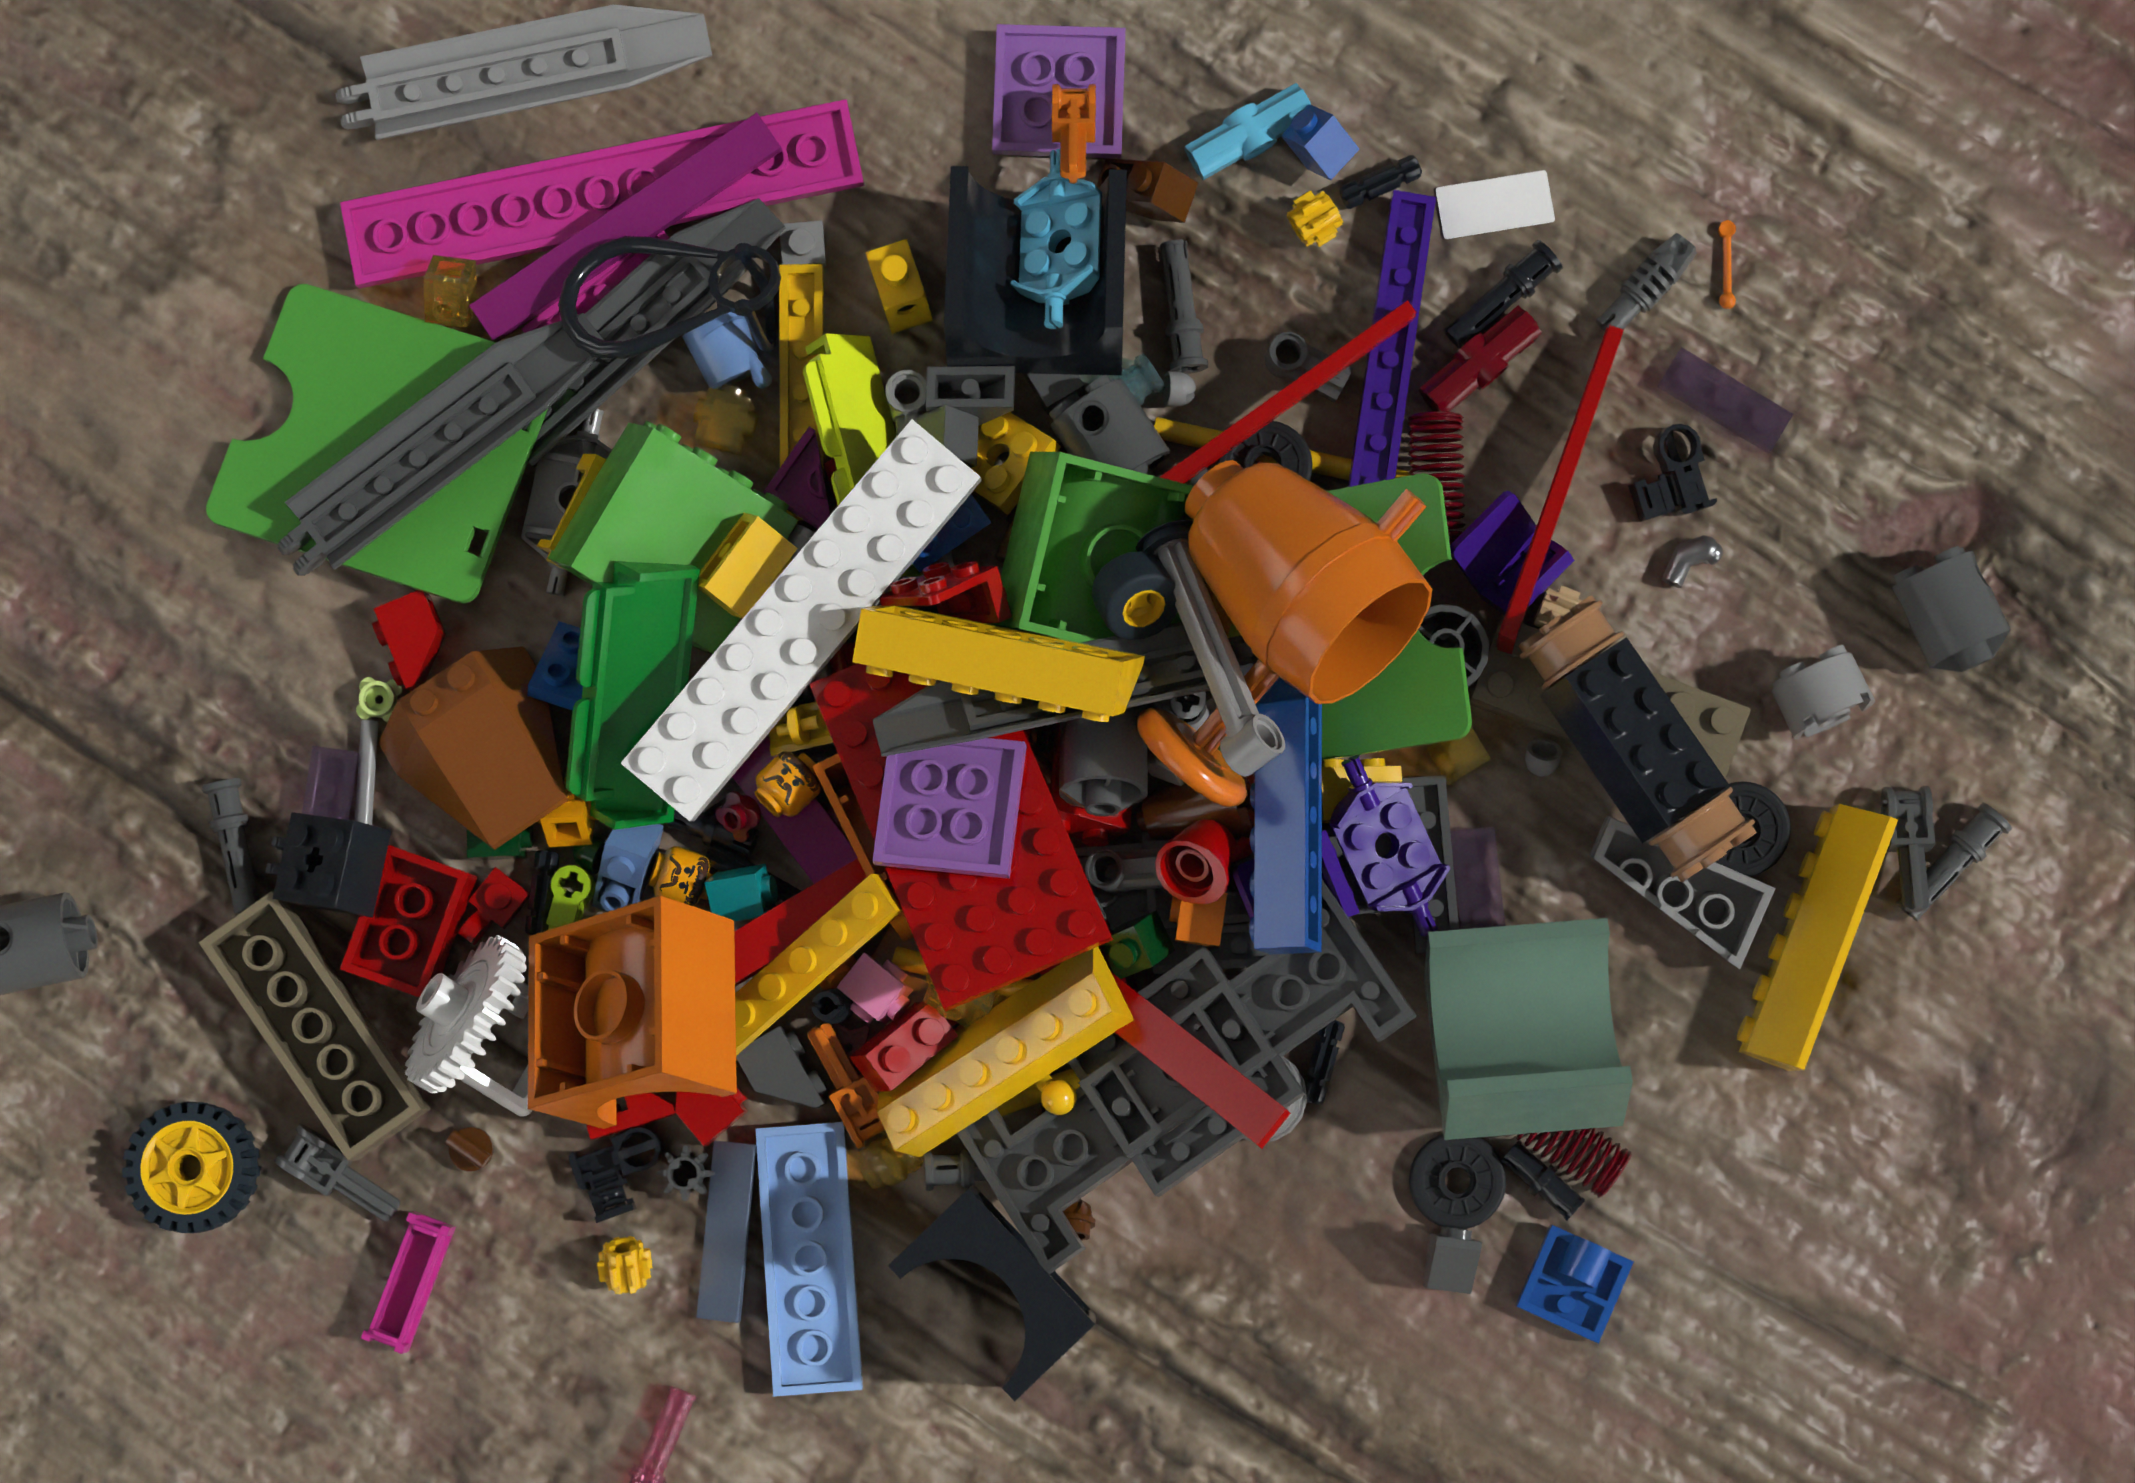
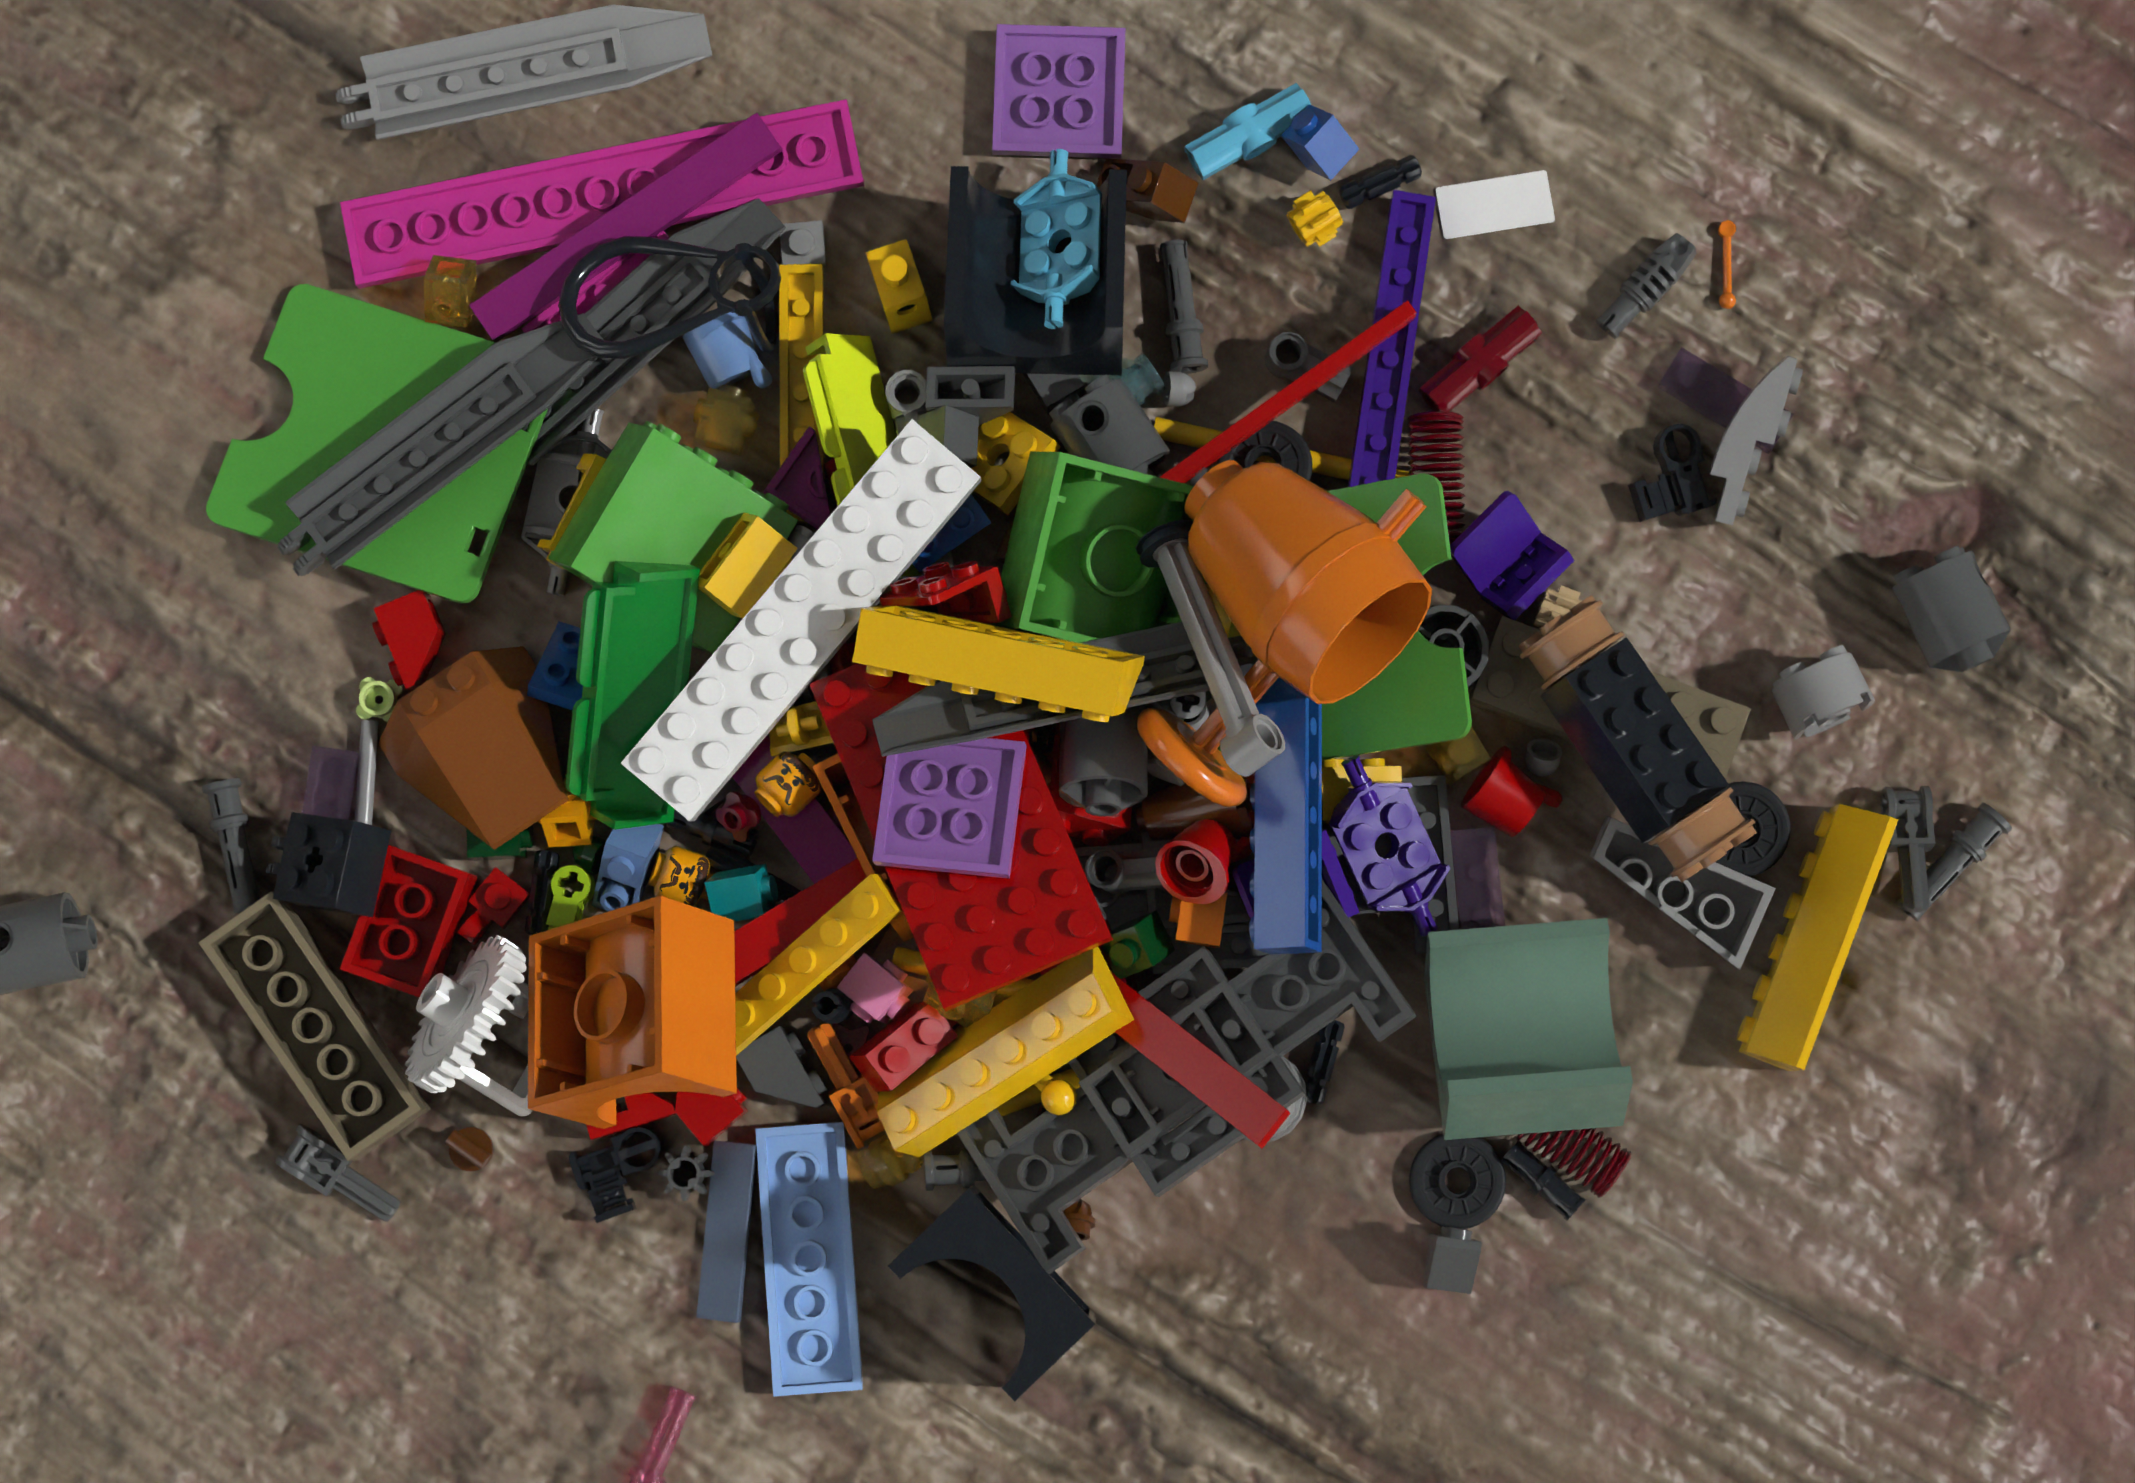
(157, 1173): wheel -> none
(410, 1282): dark pink container -> none
(624, 1265): yellow gear -> none
(1073, 127): orange connector -> none
(1135, 595): black wheel -> none
(1506, 795): none -> red hat
(1517, 282): black pin -> none
(1559, 489): red tile -> none
(1574, 1283): blue plate -> none
(1688, 554): flat silver arm -> none
(1759, 419): none -> light grey slope

